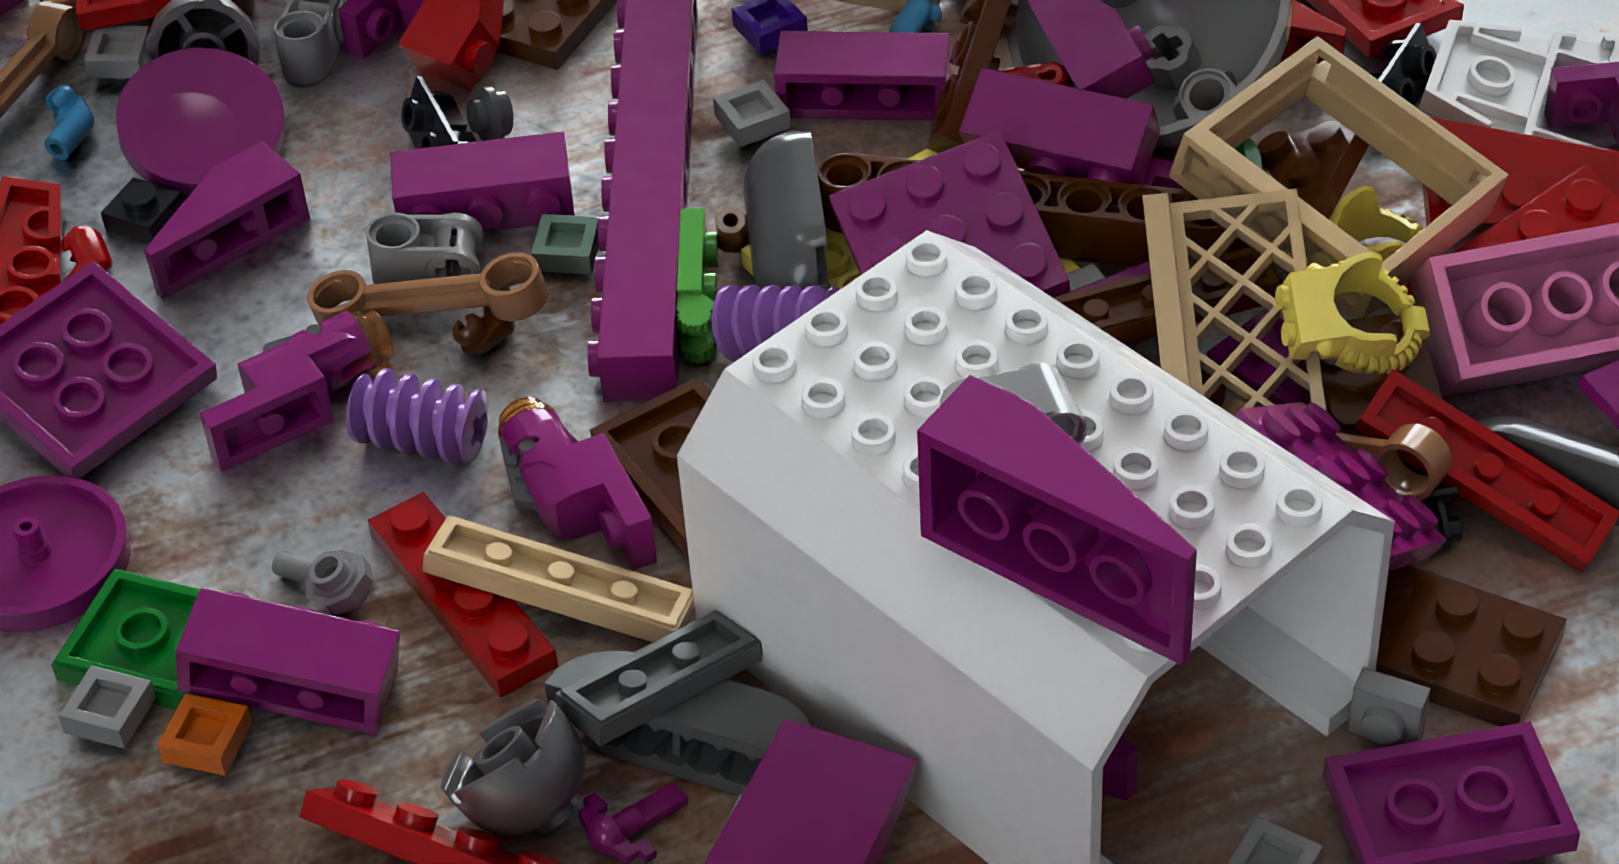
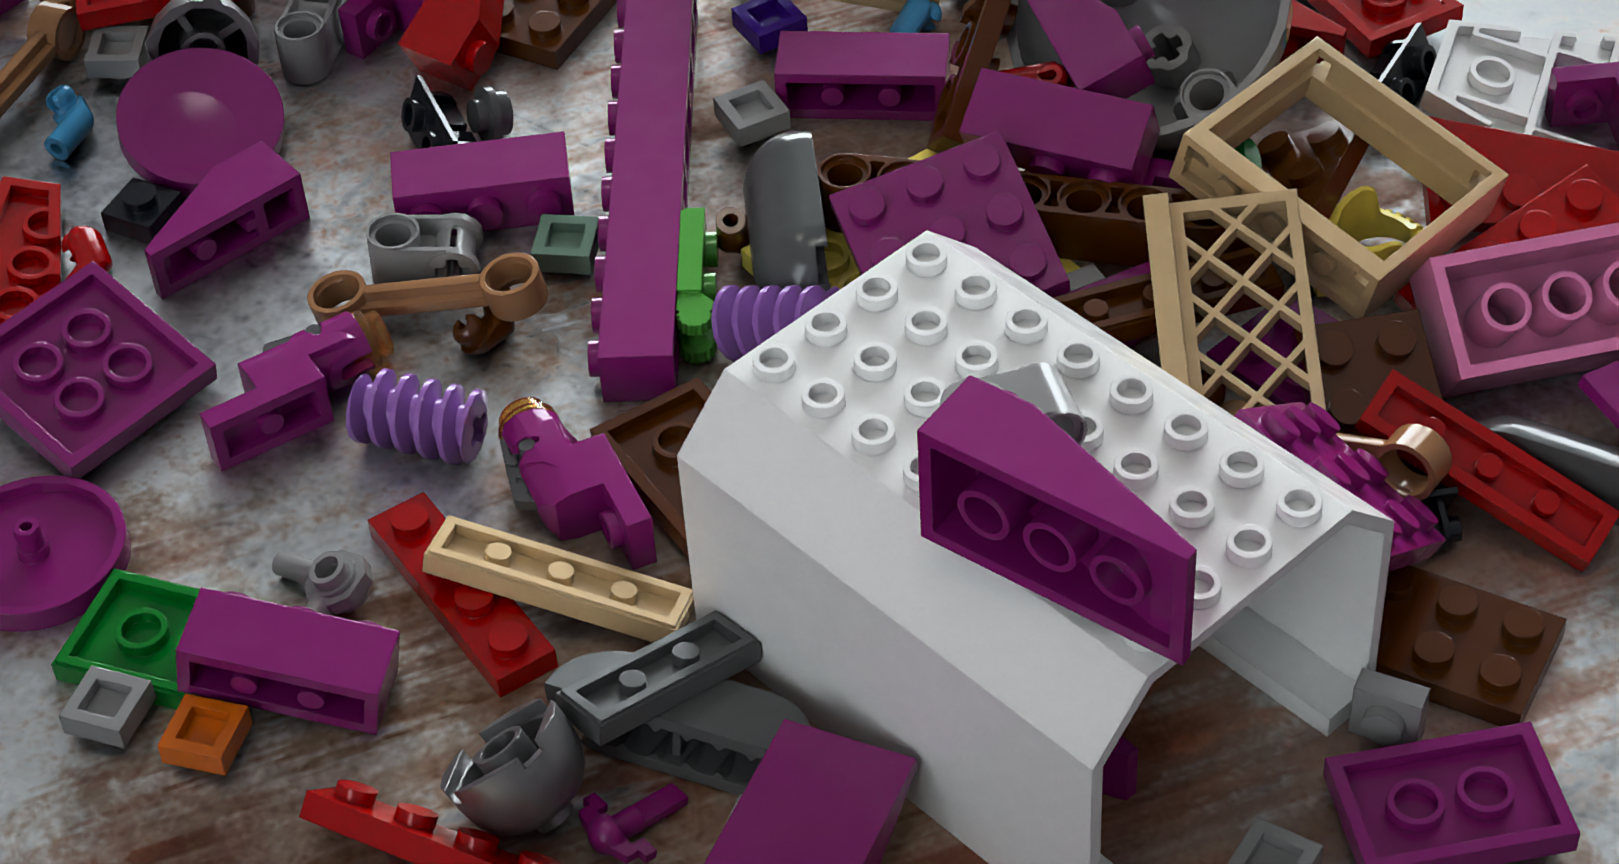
(1316, 325): light yellow piece -> none

